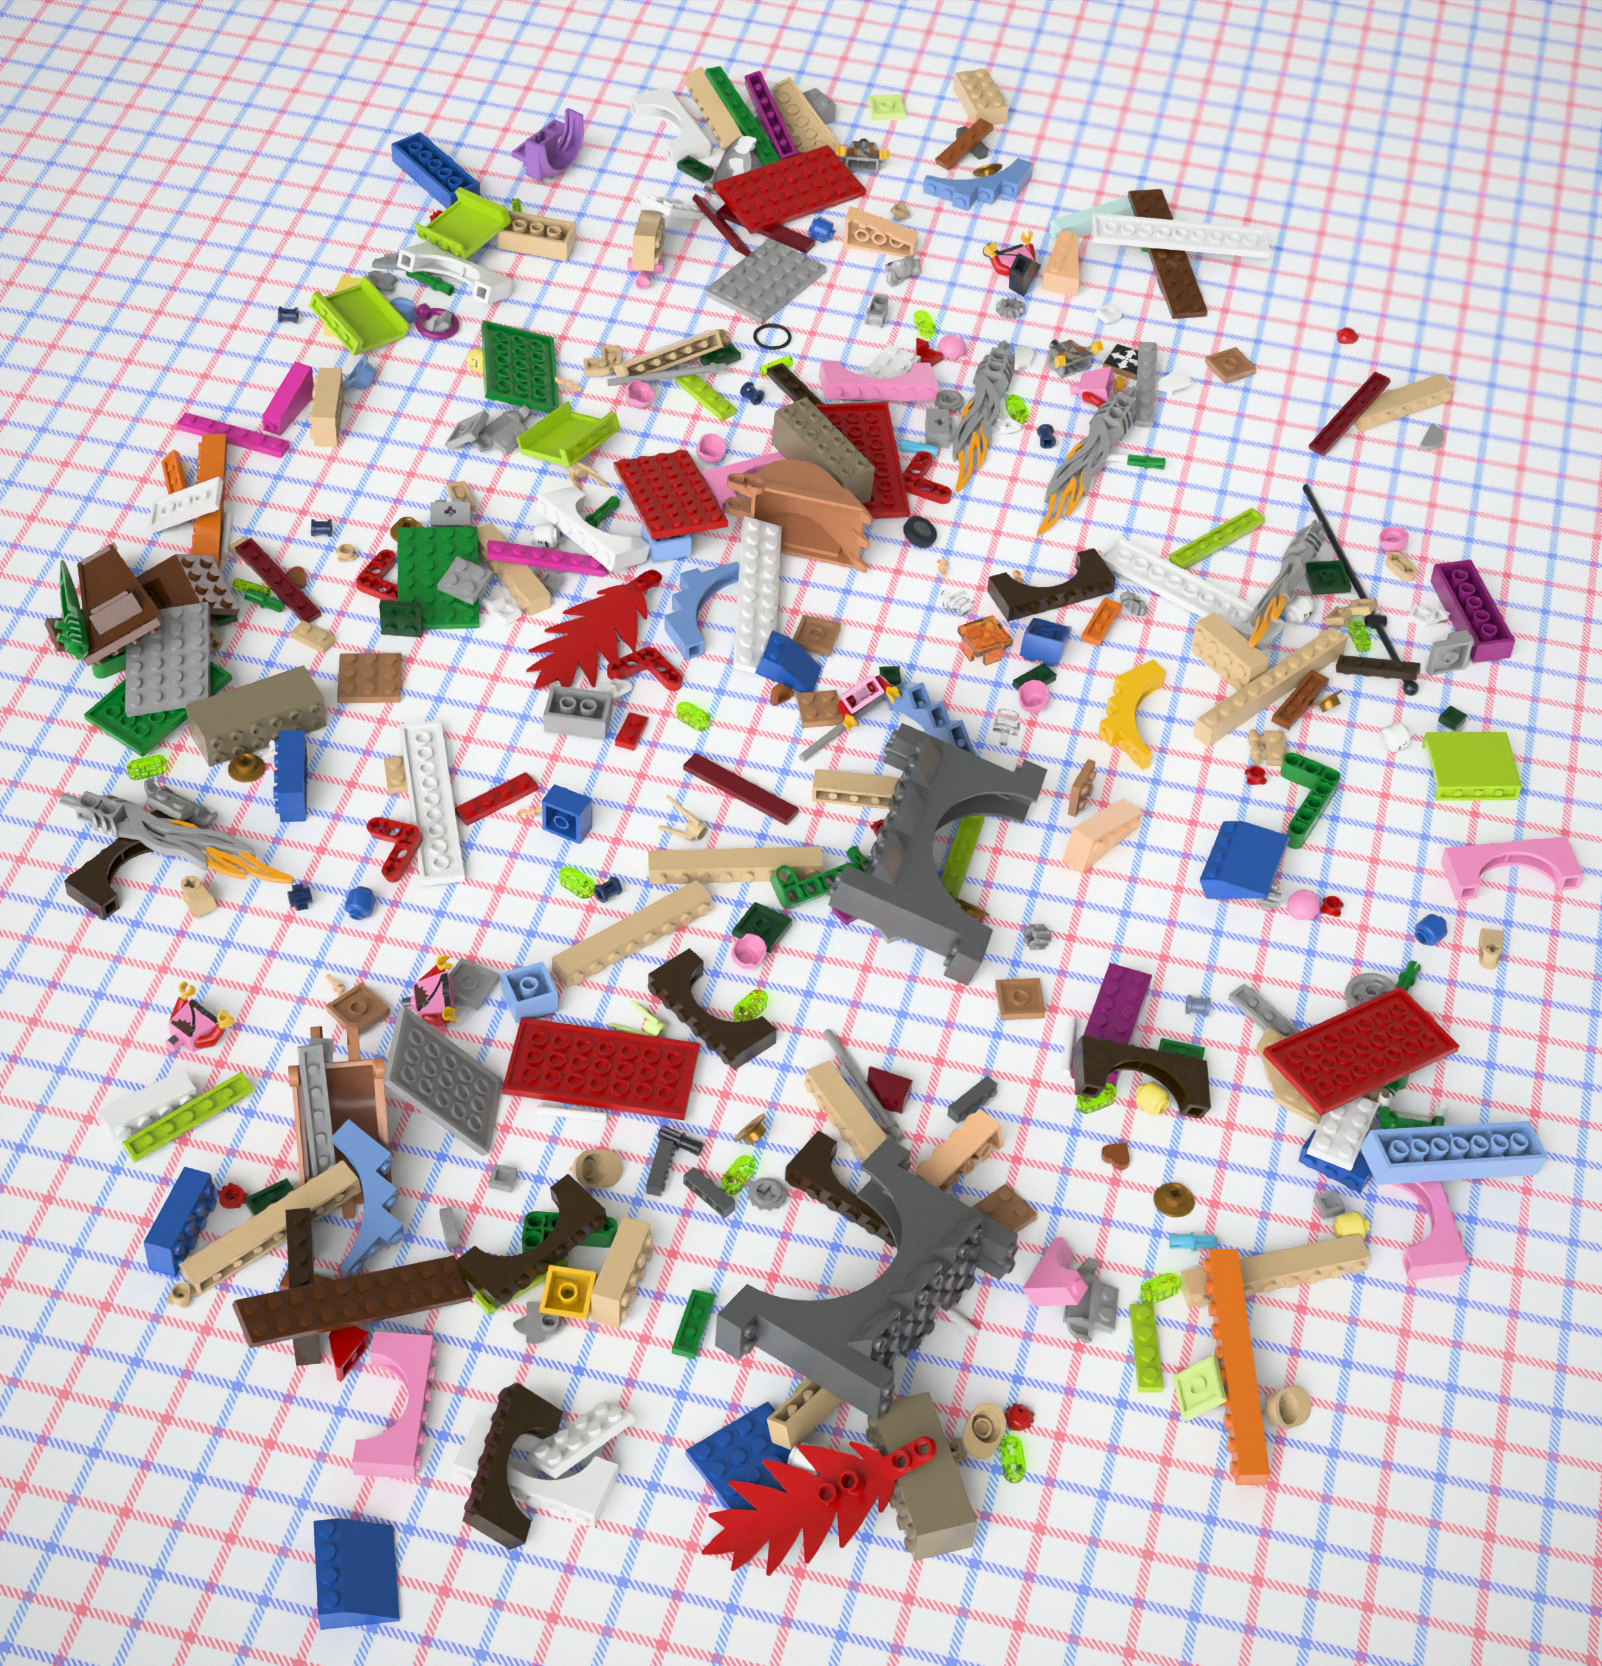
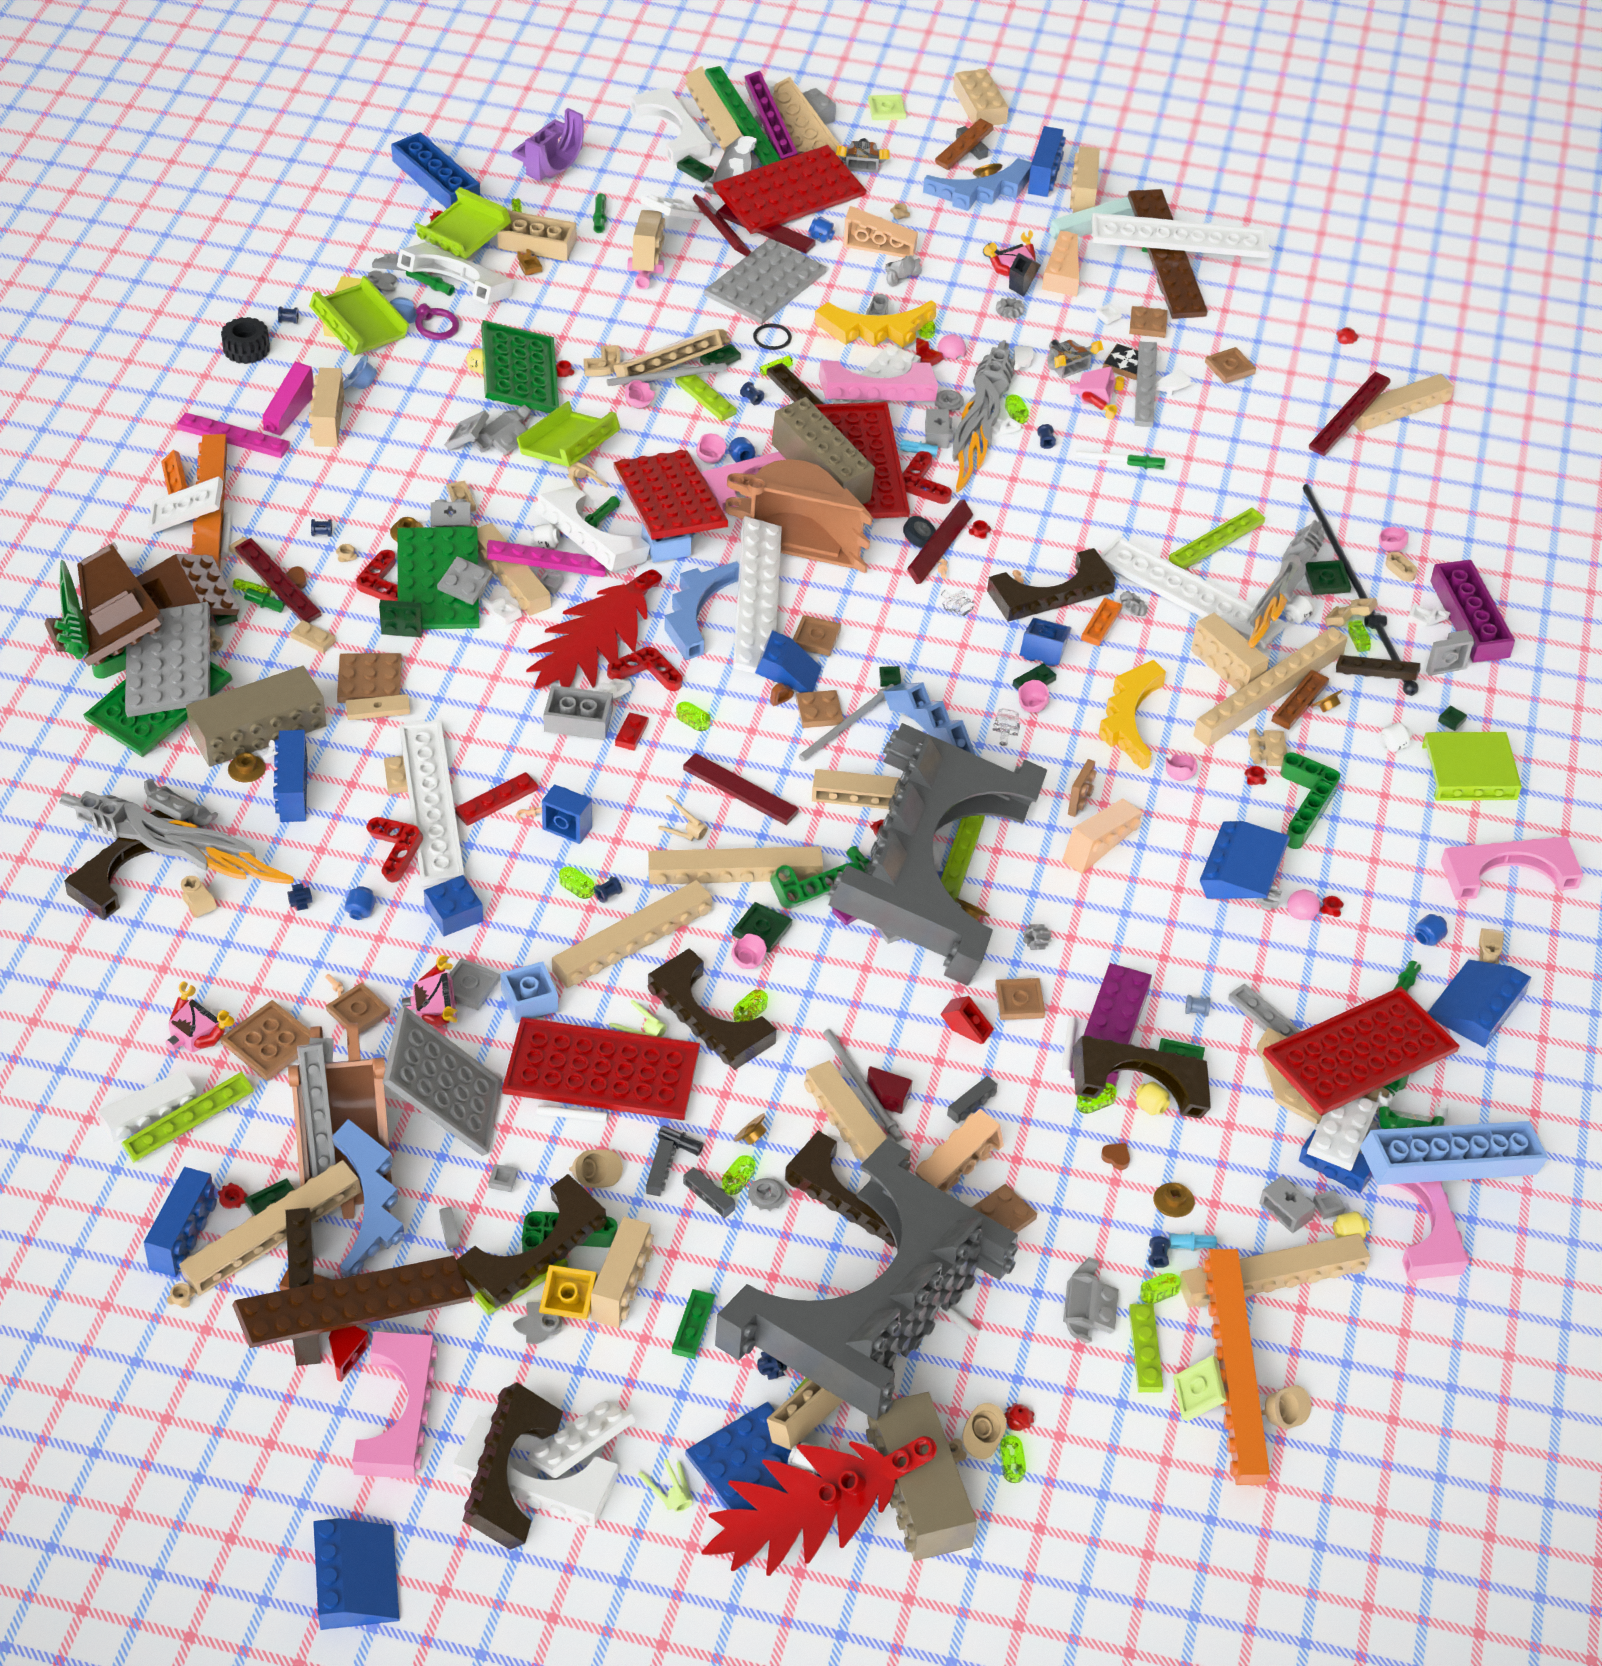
(147, 767): clear neon green beam -> none
(245, 340): none -> black tyre
(267, 1040): none -> medium nougat plate
(377, 707): none -> tan tile
(442, 322): light grey plate -> none
(453, 905): none -> blue brick
(528, 263): none -> pearl gold plate
(564, 369): none -> red plate
(568, 384): light nougat hand -> none
(599, 216): none -> green pin
(679, 1496): none -> yellowish green plant
(741, 449): none -> blue head
(770, 1366): none -> dark blue gear
(861, 695): torso -> none
(872, 328): none -> yellow arch
(940, 541): none -> dark red tile
(967, 1019): none -> red slope
(980, 529): none -> red plate
(984, 638): clear orange panel -> none
(1046, 161): none -> blue brick
(1053, 1281): bright pink arch -> none
(1084, 178): none -> tan brick
(1106, 426): light grey piece -> none
(1148, 321): none -> medium nougat plate
(1159, 1252): none -> dark blue bush
(1181, 767): none -> bright pink hair
(1287, 1204): none -> light grey brick
(1370, 989): light grey plate -> none
(1432, 439): light grey tile -> none
(1480, 1000): none -> blue slope

